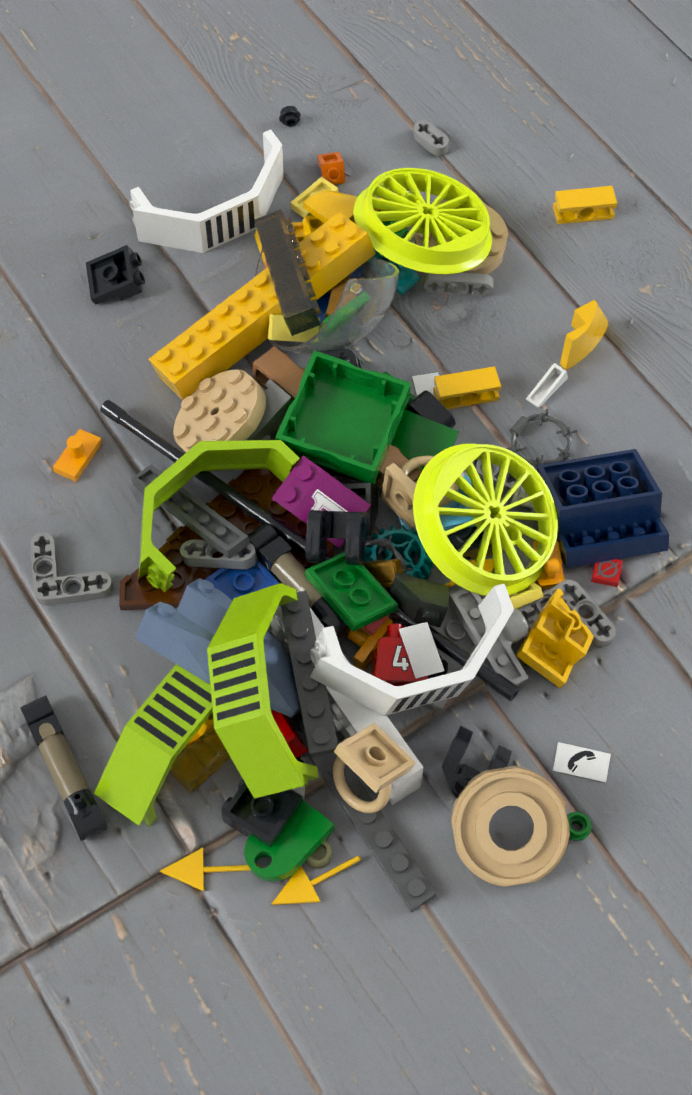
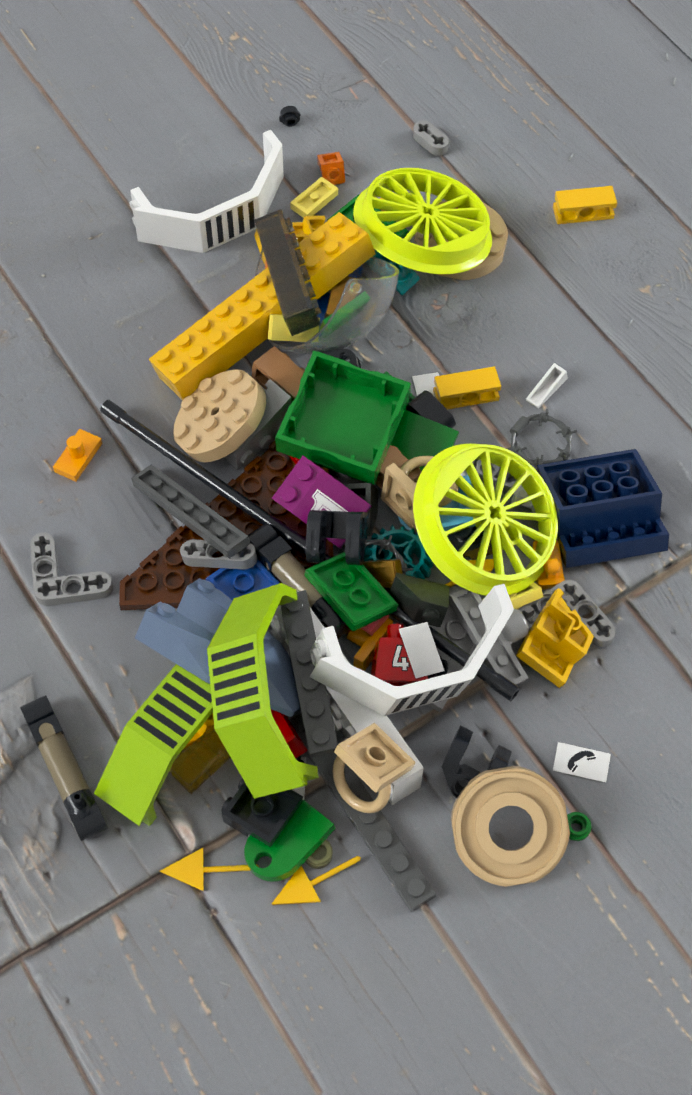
(115, 275): black plate -> none
(203, 457): lime panel -> none
(328, 203): yellow slope -> none
(443, 284): light grey beam -> none
(589, 329): yellow slope -> none
(607, 572): red tile -> none

